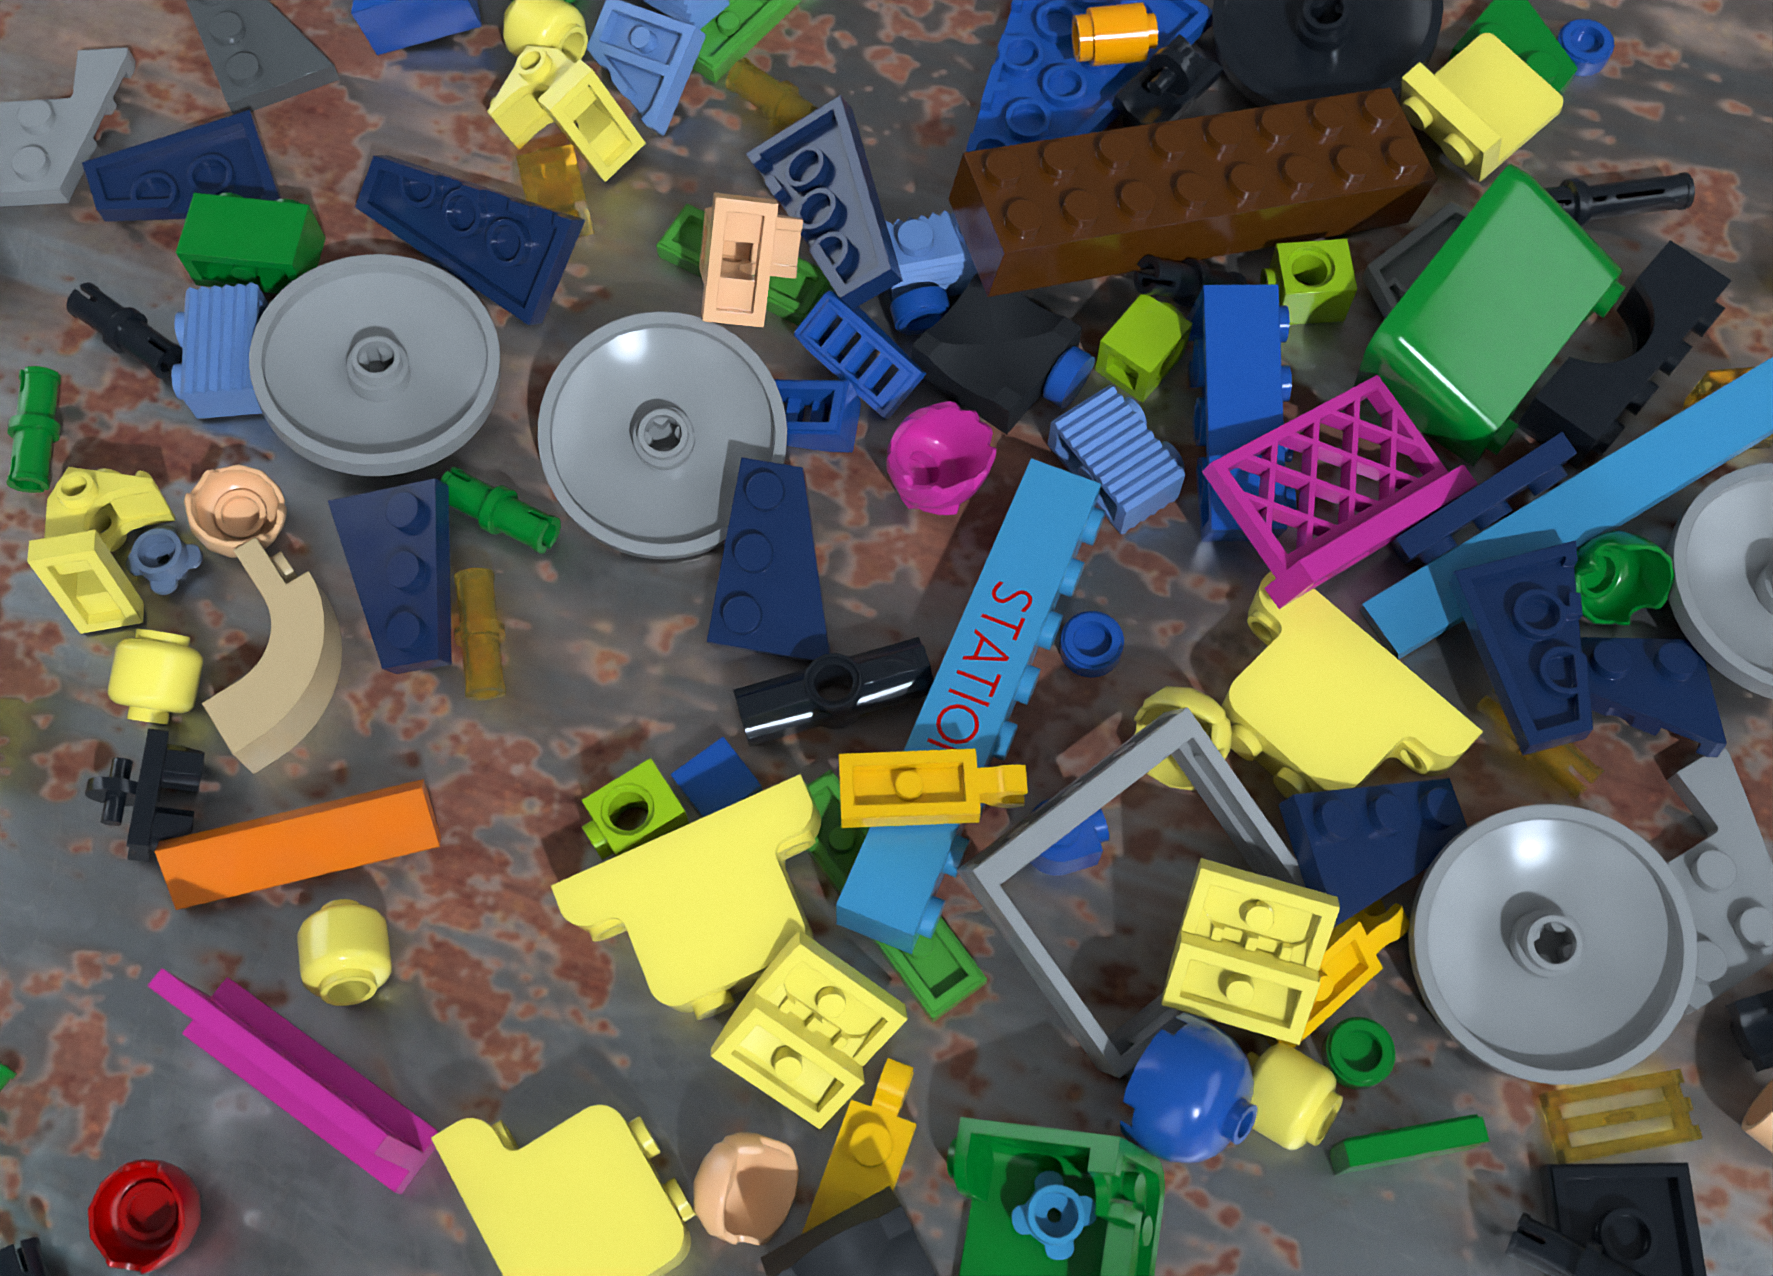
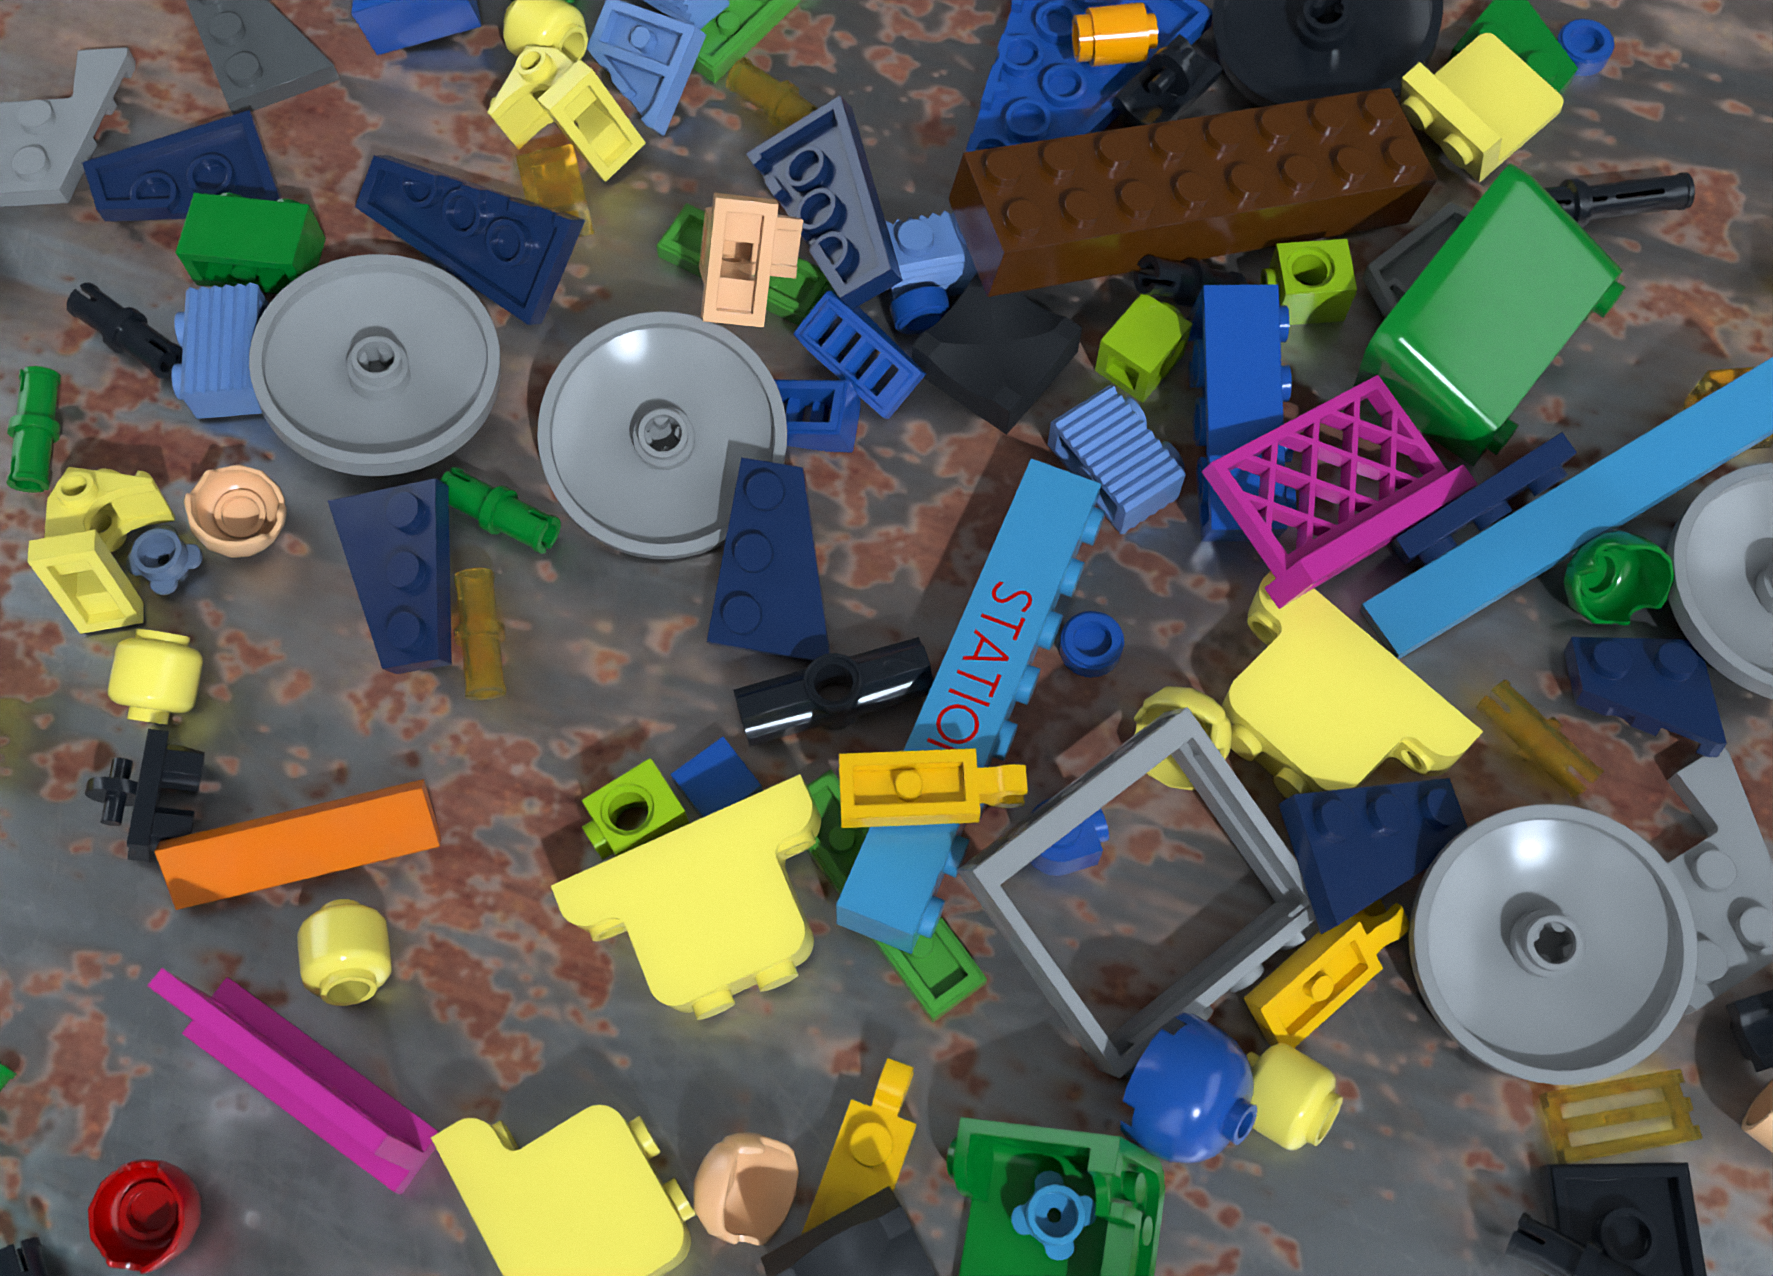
(296, 675): tan arch -> none
(808, 1030): light yellow slope -> none
(940, 457): dark pink hair -> none
(1068, 376): blue tile -> none
(1250, 951): light yellow slope -> none
(1358, 1053): green tile -> none
(1408, 1144): green tile -> none
(1529, 640): dark blue wing -> none
(1660, 310): black arch -> none

